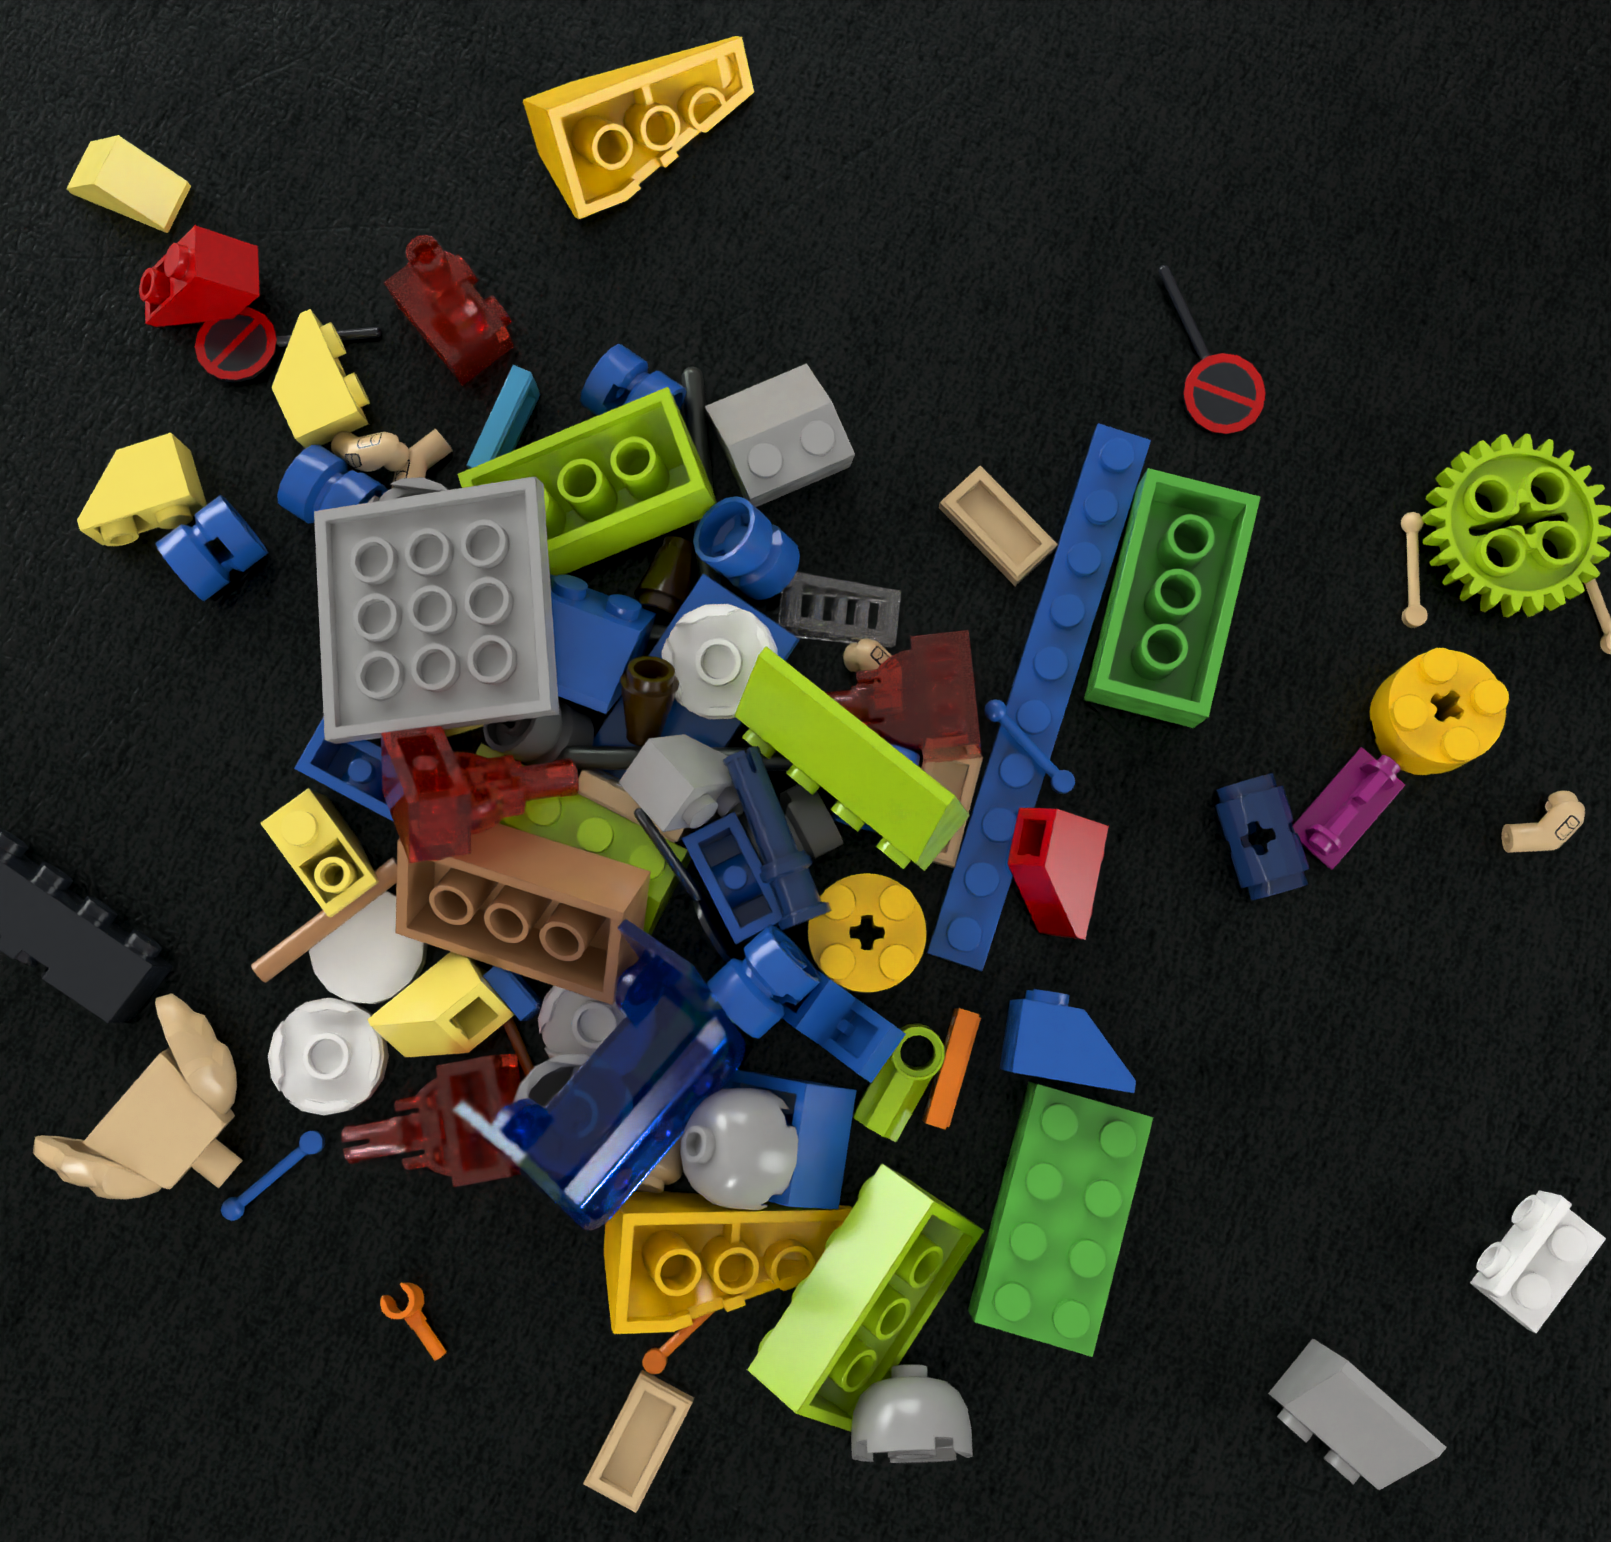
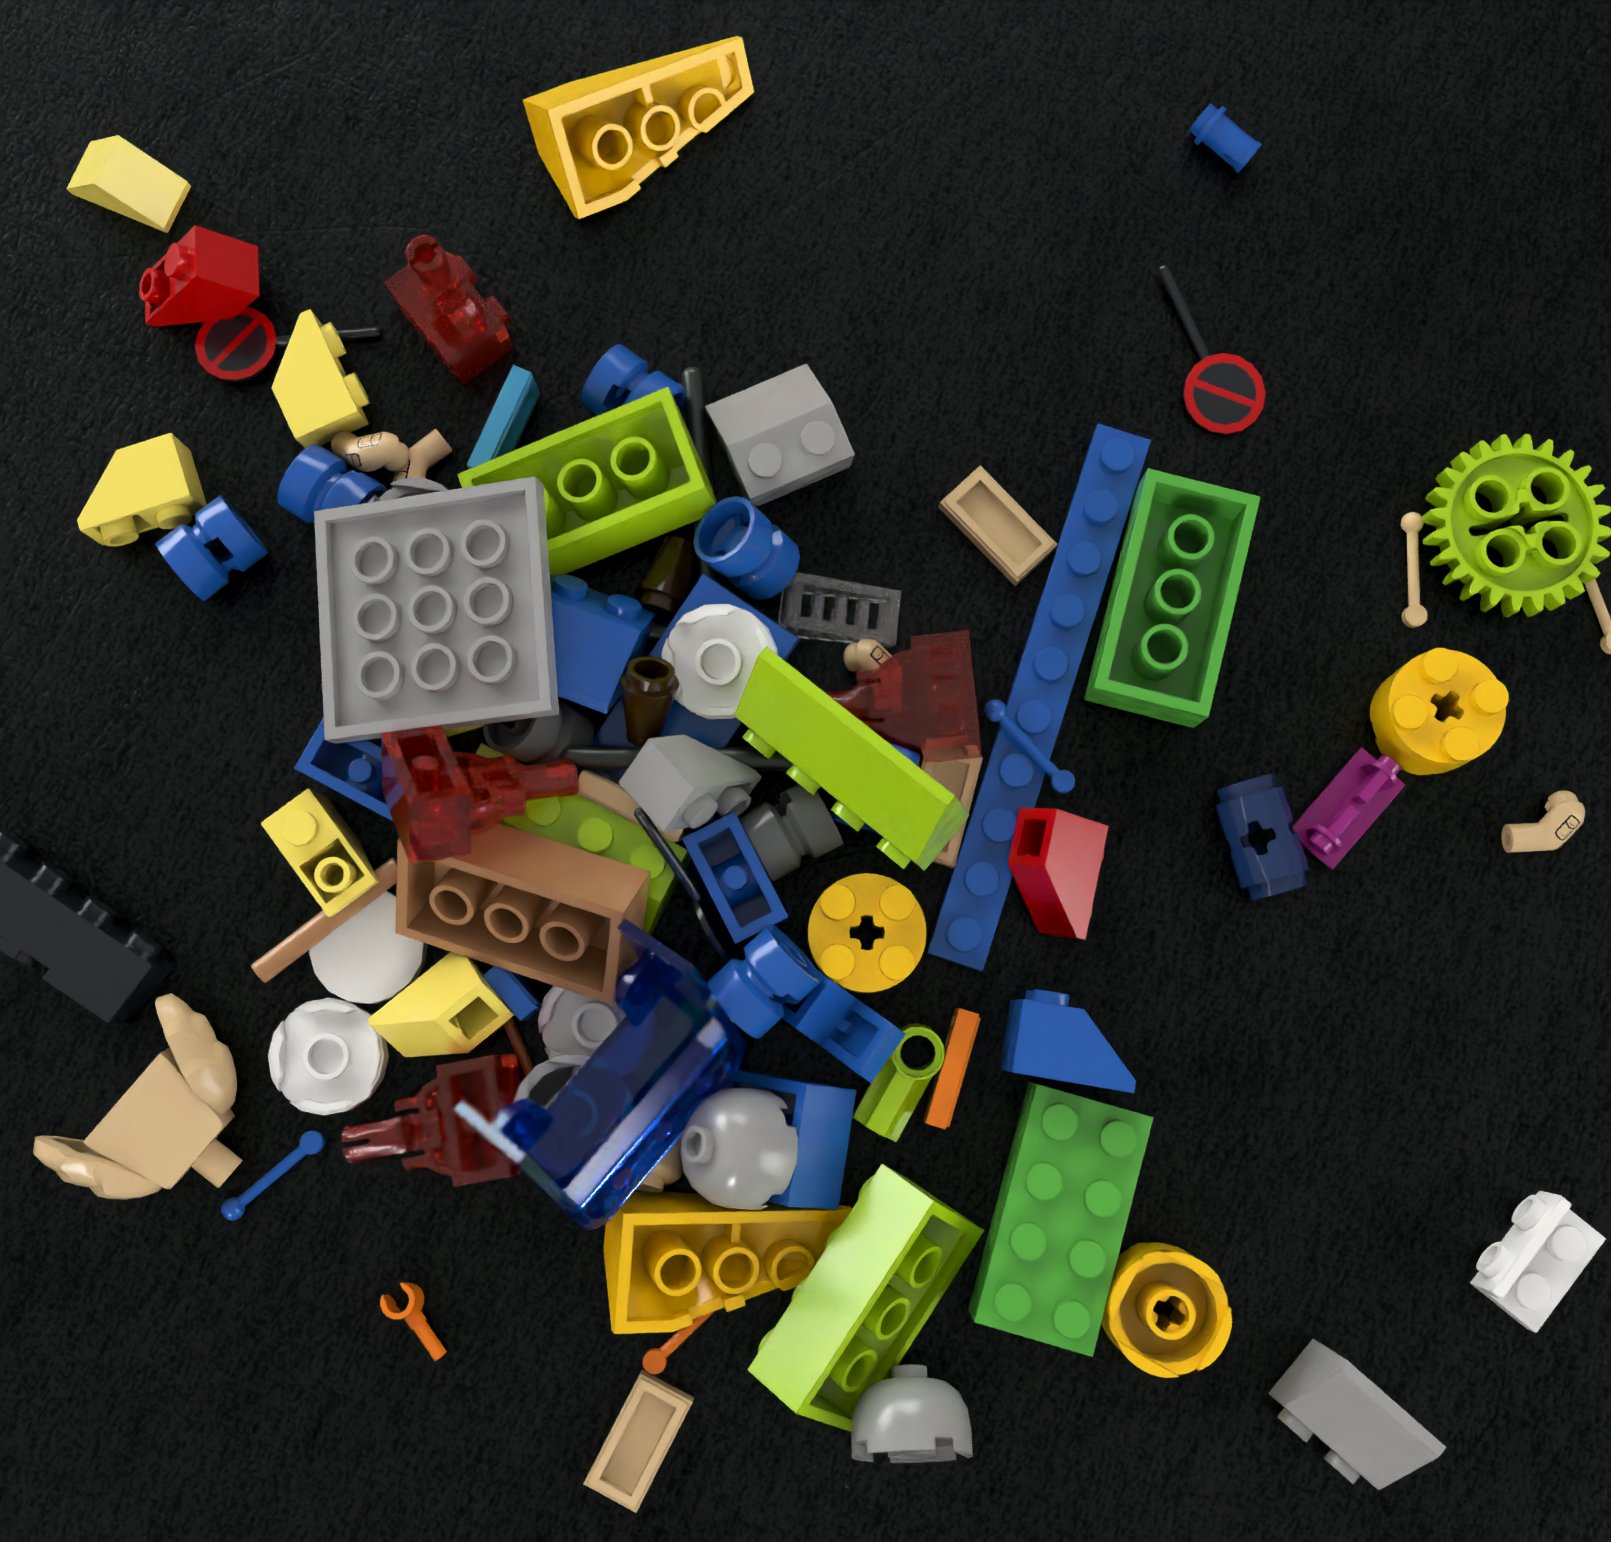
(784, 865): dark blue pin -> none
(1159, 1343): none -> yellow brick
(1224, 137): none -> blue pin

